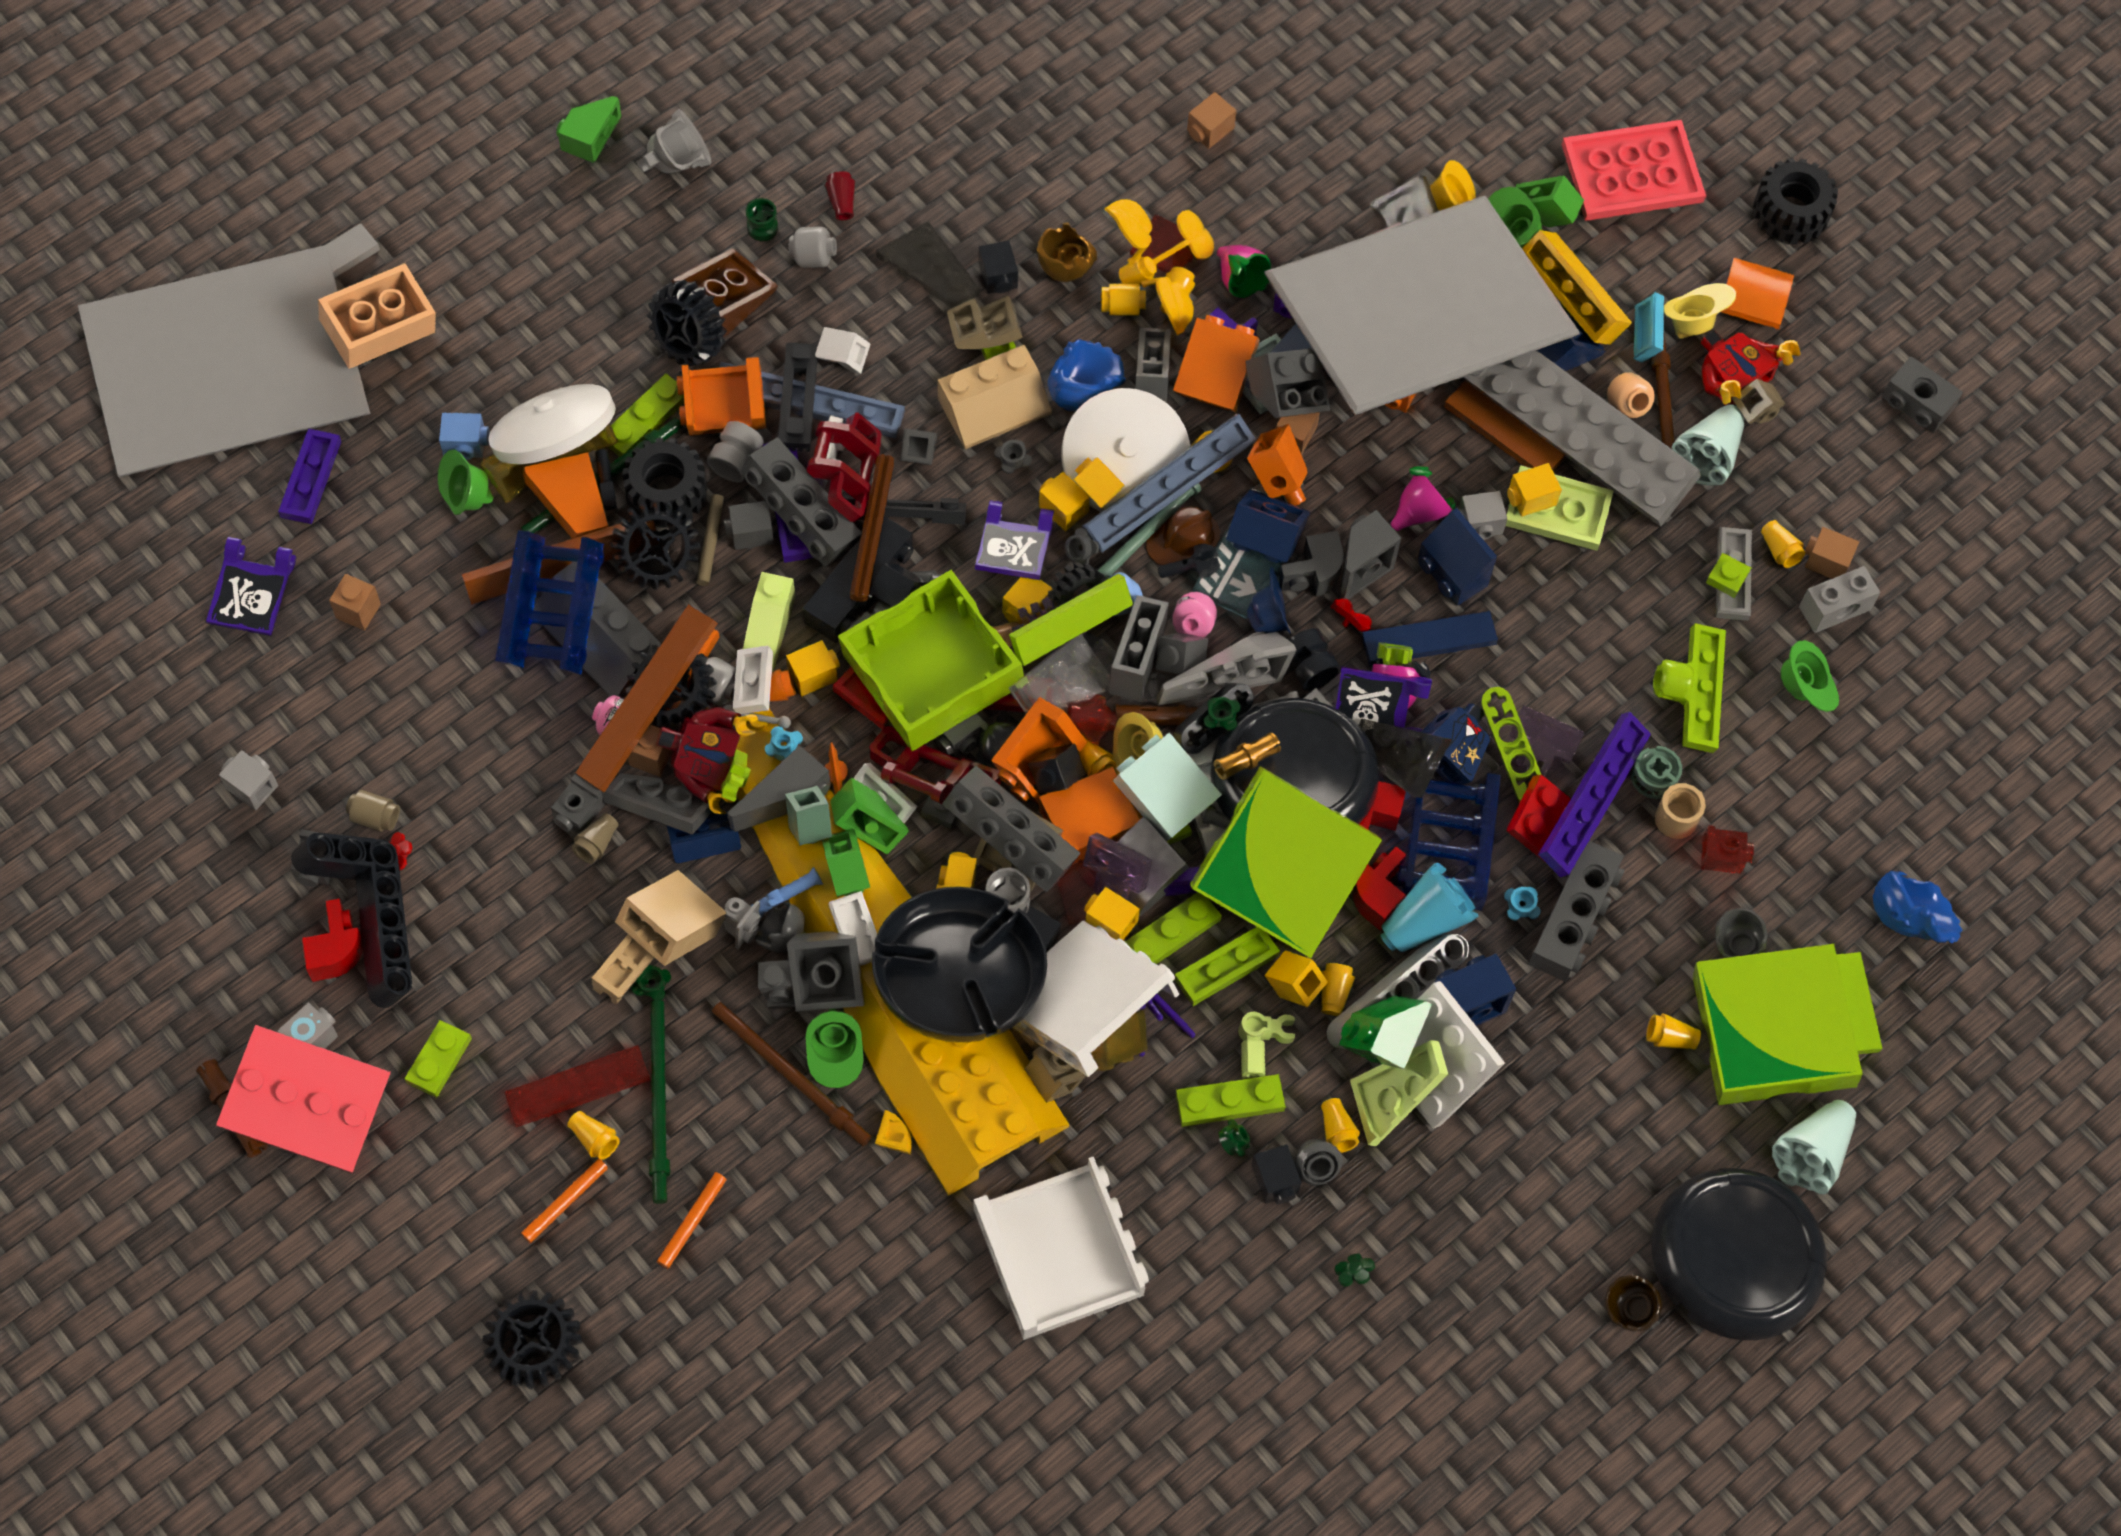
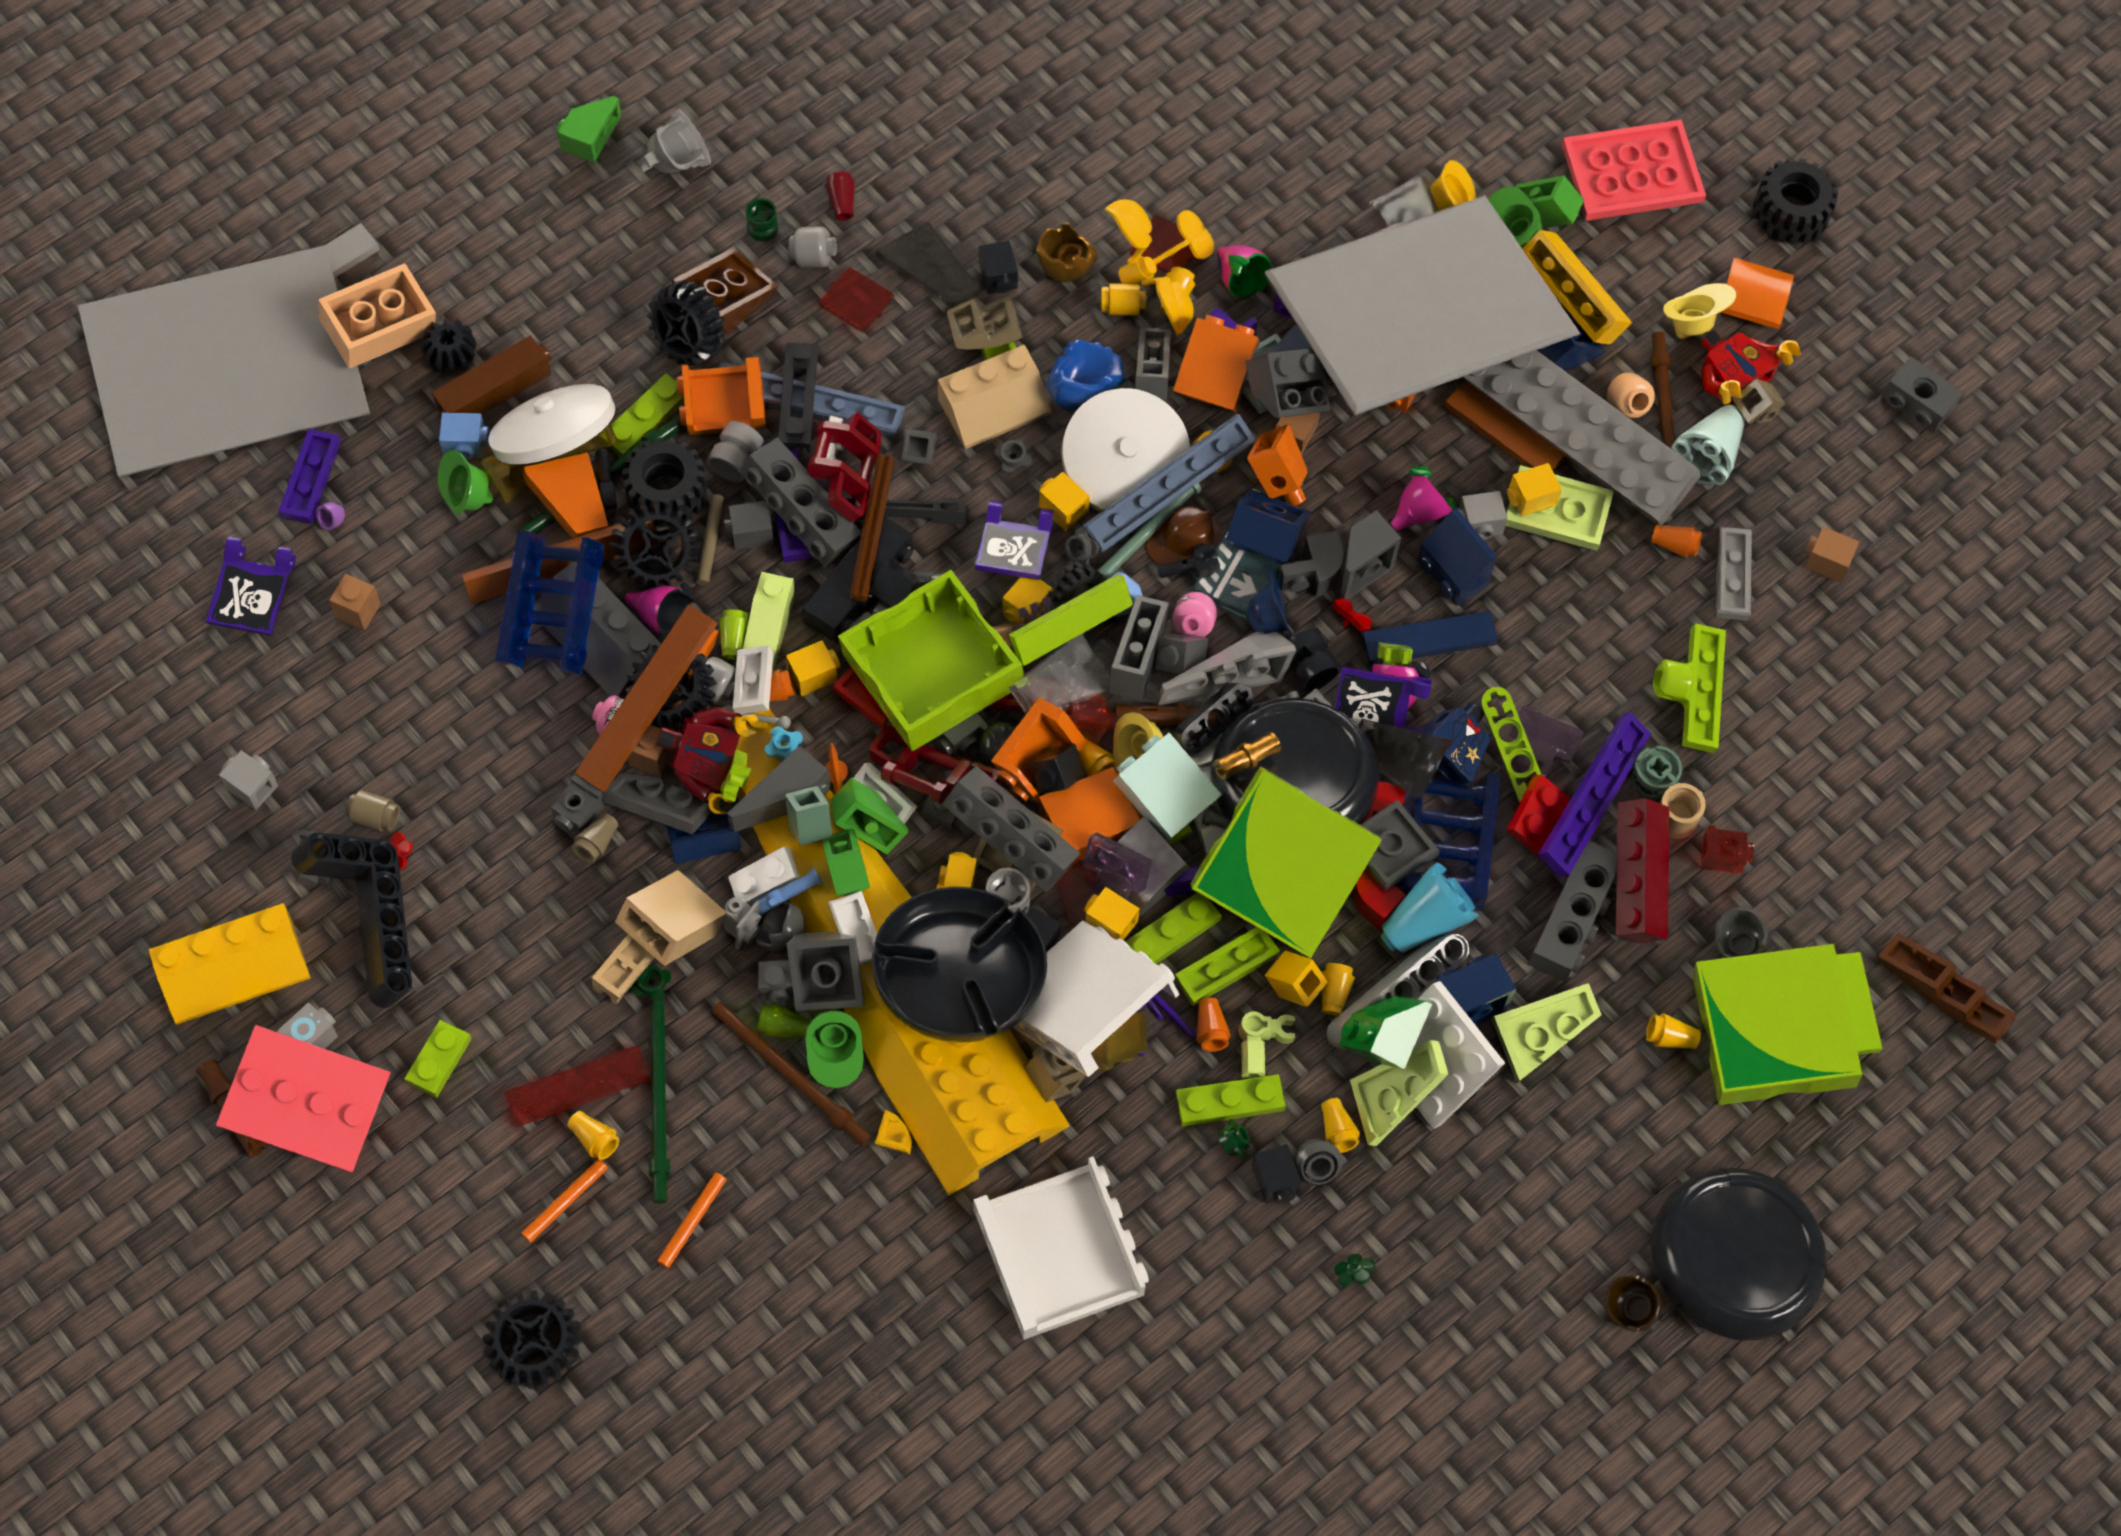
(229, 963): none -> yellow slope
(330, 515): none -> medium lavender hinge
(333, 952): red brick -> none
(448, 345): none -> black gear
(495, 379): none -> reddish brown brick
(660, 607): none -> hat
(732, 632): none -> lime cone
(764, 876): none -> white plate
(780, 1022): none -> clear neon green cone
(843, 348): white panel -> none
(856, 299): none -> clear red piece
(1098, 481): yellow brick -> none
(1211, 120): medium nougat brick -> none
(1211, 1026): none -> orange cone
(1225, 705): dark green plate -> none
(1402, 846): none -> dark grey tile
(1524, 894): medium azure plate -> none
(1543, 1027): none -> yellowish green wing
(1642, 871): none -> dark red brick
(1648, 327): medium azure tile -> none
(1678, 539): none -> orange cone
(1728, 575): lime plate -> none
(1783, 545): yellow cone -> none
(1809, 677): bright green piece -> none
(1816, 1148): light aqua cone -> none
(1839, 599): light grey brick -> none
(1915, 908): blue piece -> none
(1943, 987): none -> reddish brown slope

